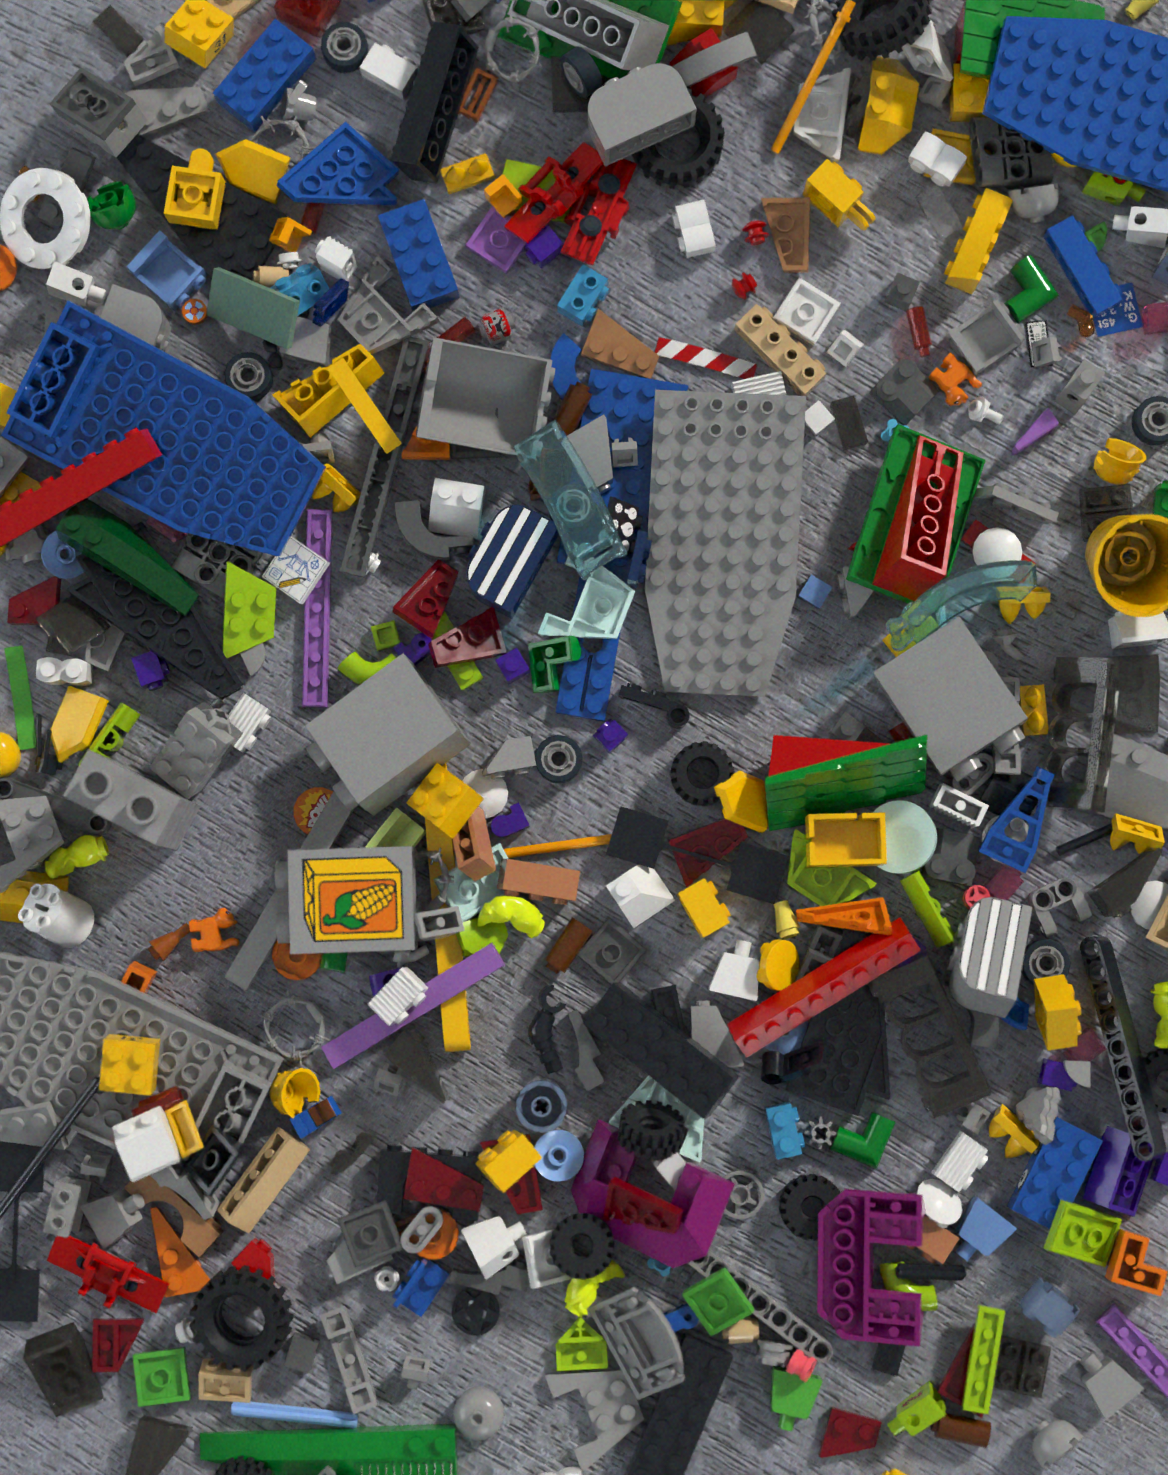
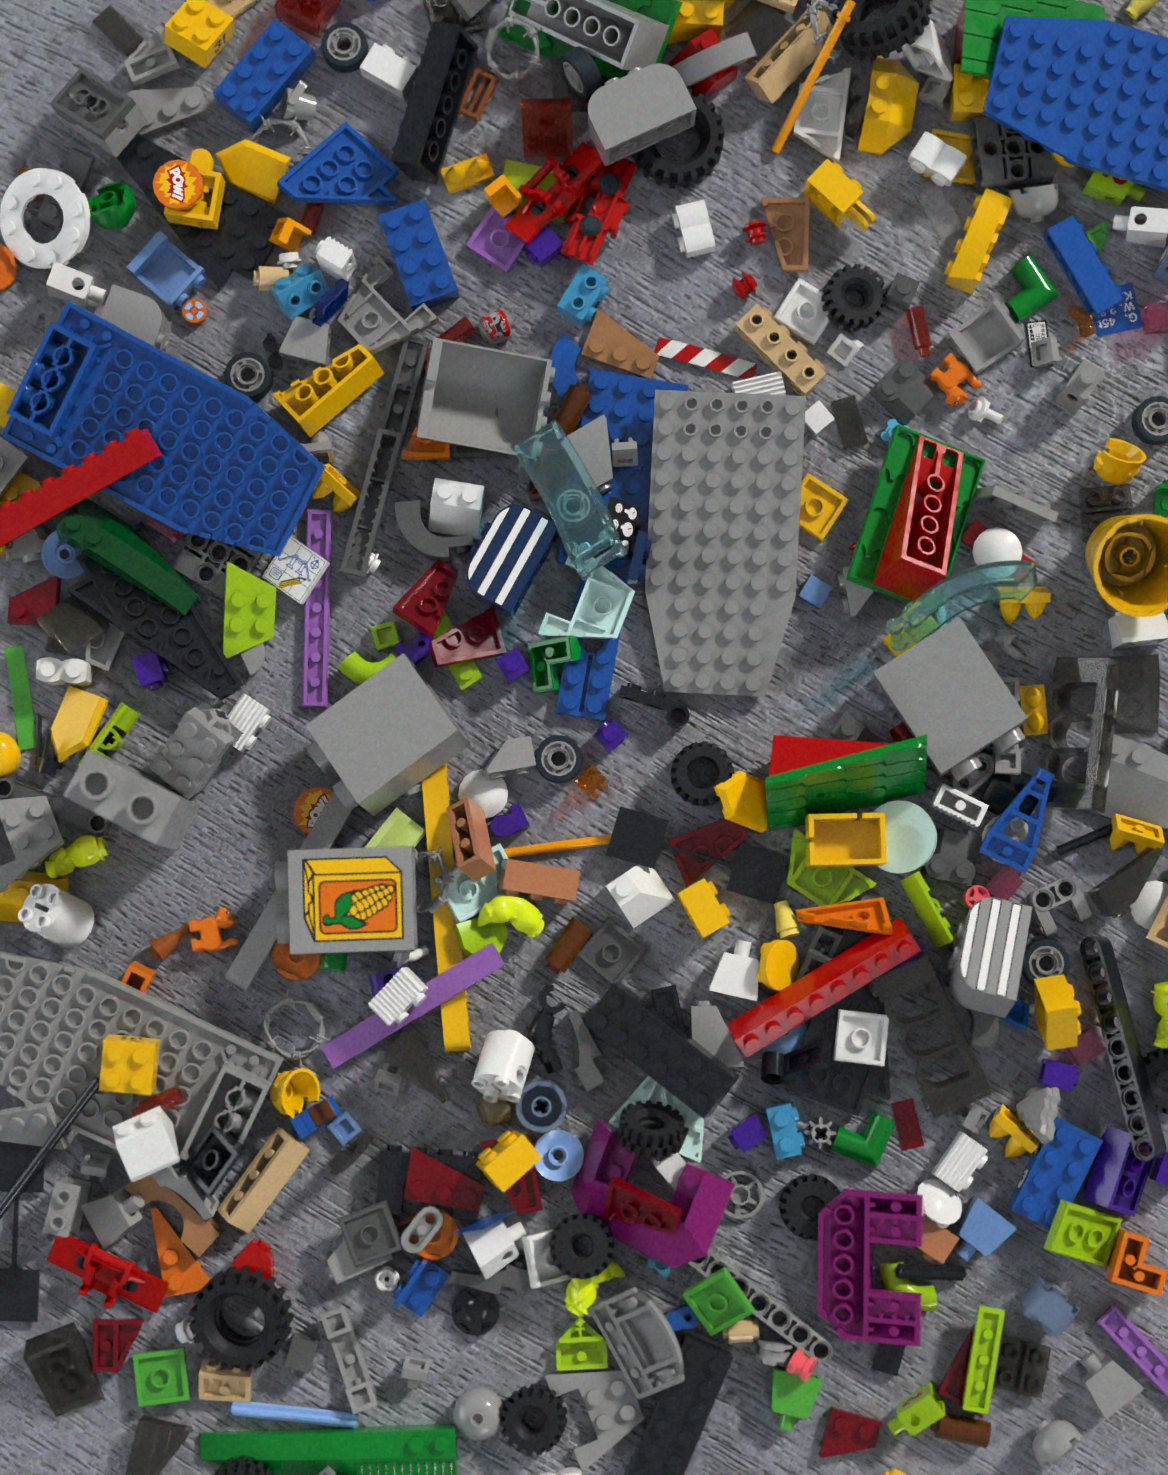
(178, 185): none -> tile
(184, 1129): yellow tile -> none
(253, 307): sand green tile -> none
(344, 1128): none -> medium blue tile
(364, 405): yellow sticker -> none
(439, 923): light grey slope -> none
(445, 800): yellow brick -> none
(483, 1222): none -> blue sticker
(495, 1113): none -> dark tan head
(503, 1066): none -> white cylinder
(525, 1436): none -> black tyre
(547, 127): none -> clear red brick
(590, 781): none -> clear orange tile
(747, 1133): none -> dark purple brick
(787, 58): none -> tan brick
(819, 507): none -> yellow tile
(861, 1037): none -> white tile
(866, 285): none -> black tyre
(907, 1124): none -> dark red sticker
(1040, 428): medium lavender slope -> none
(1078, 1071): light grey tile -> none

